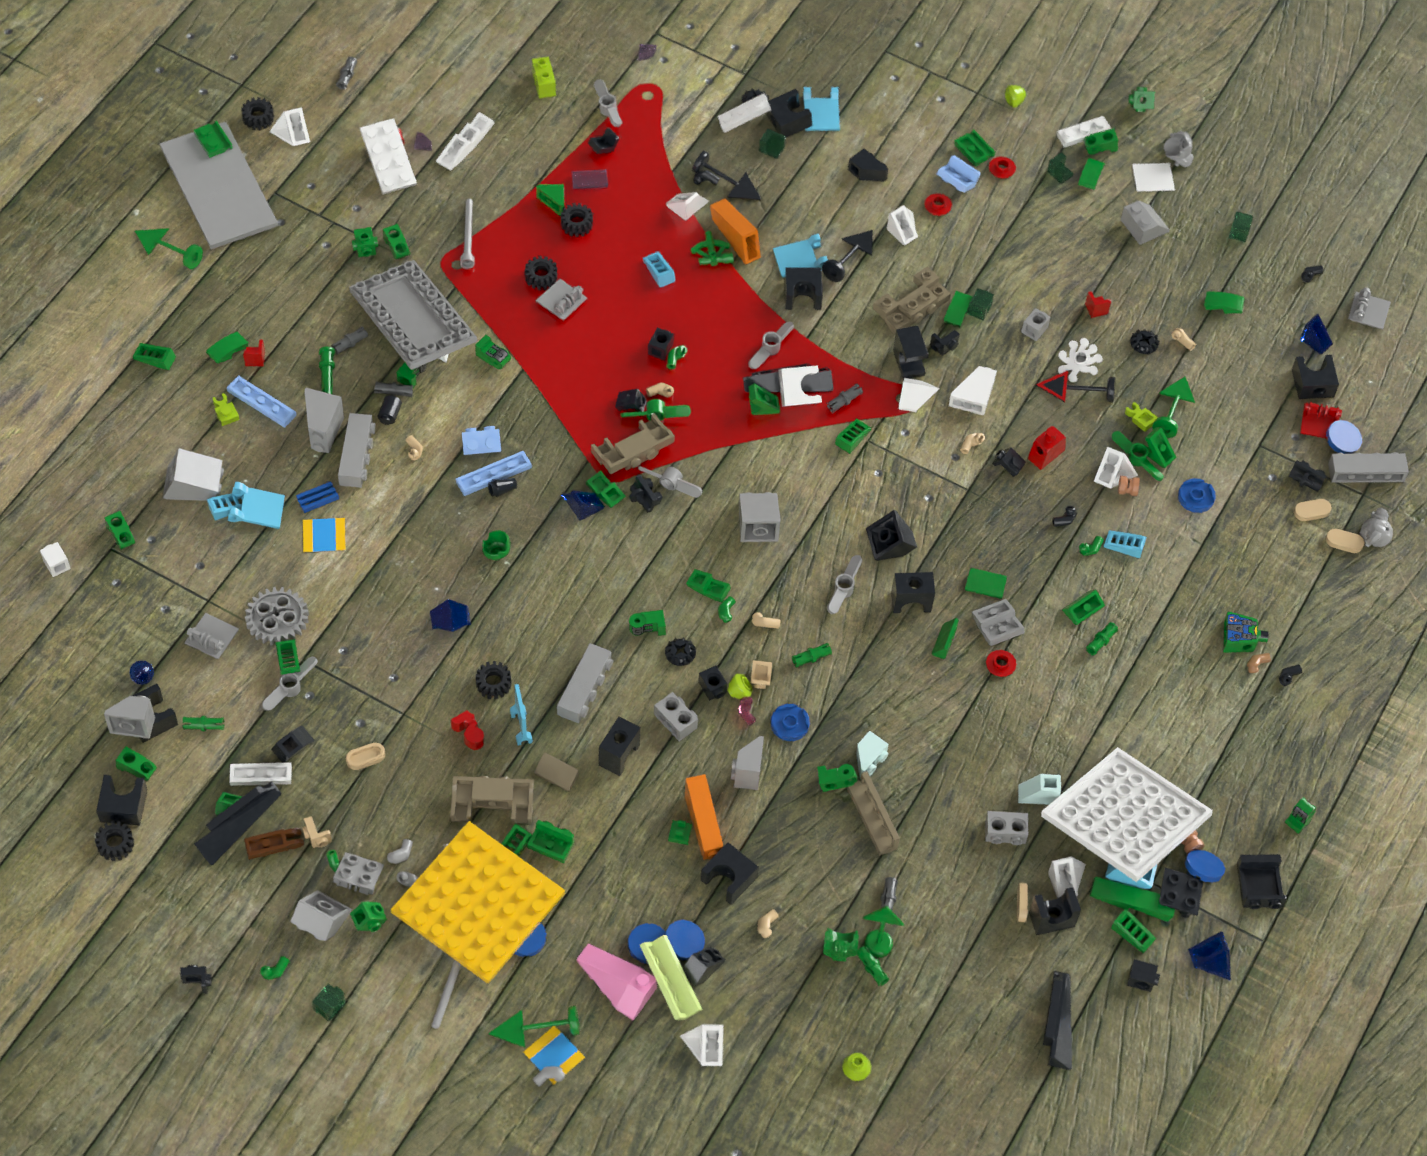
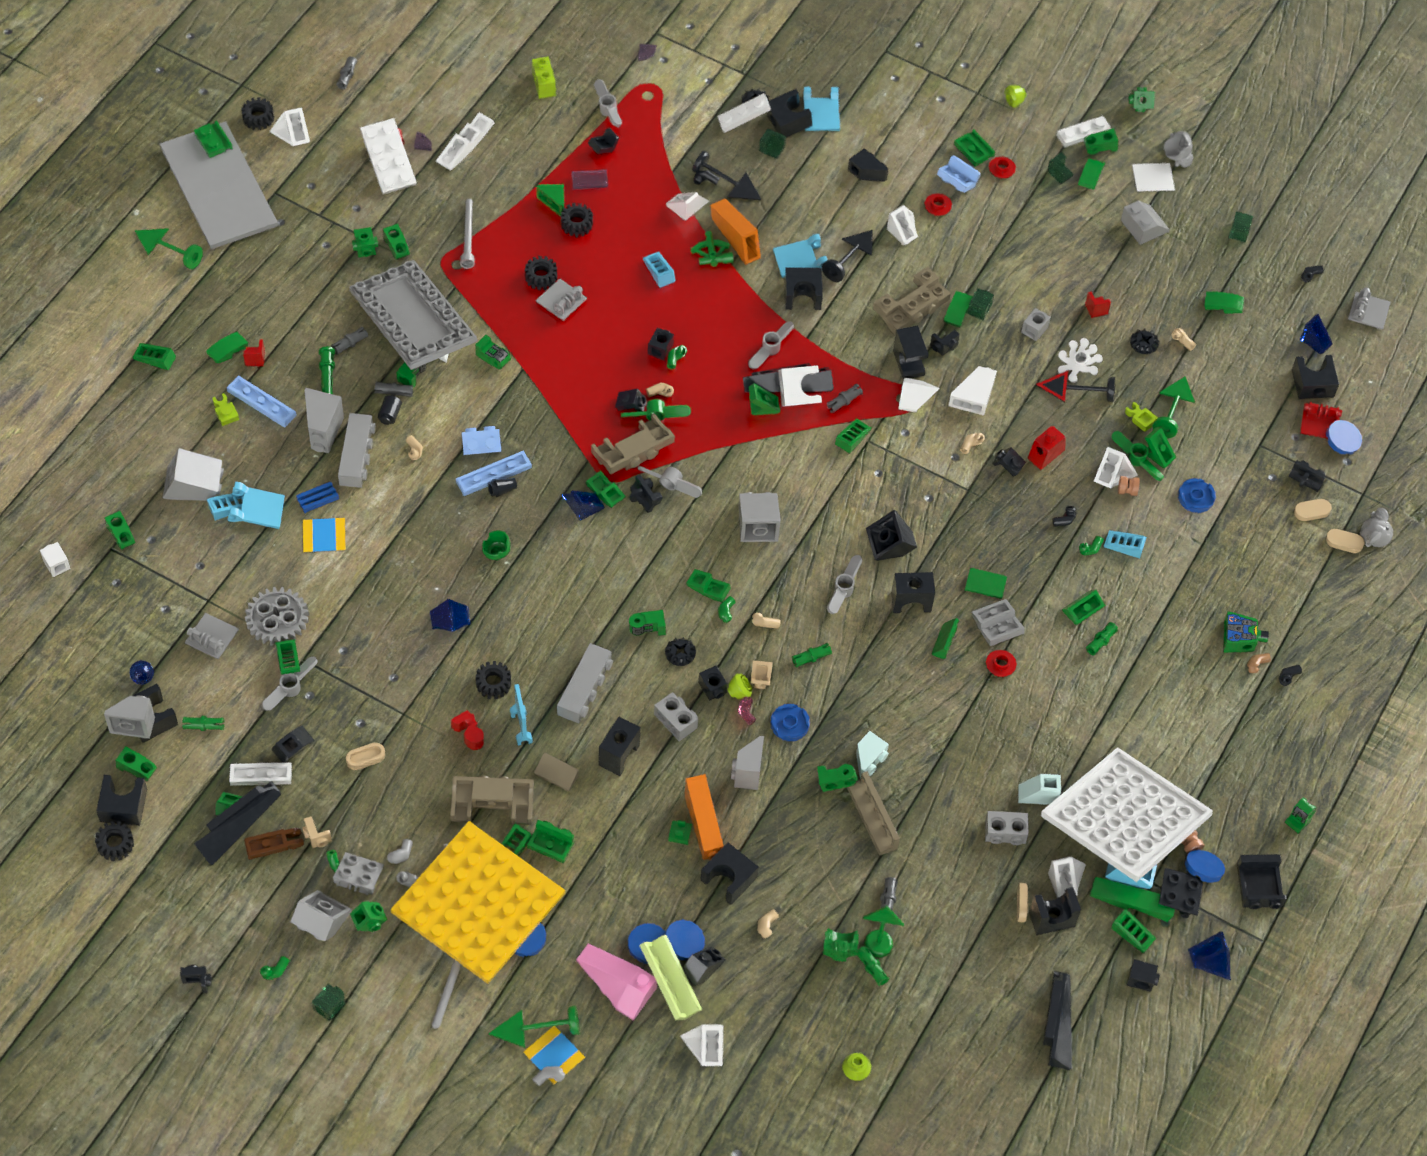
(1368, 467): light grey brick -> none

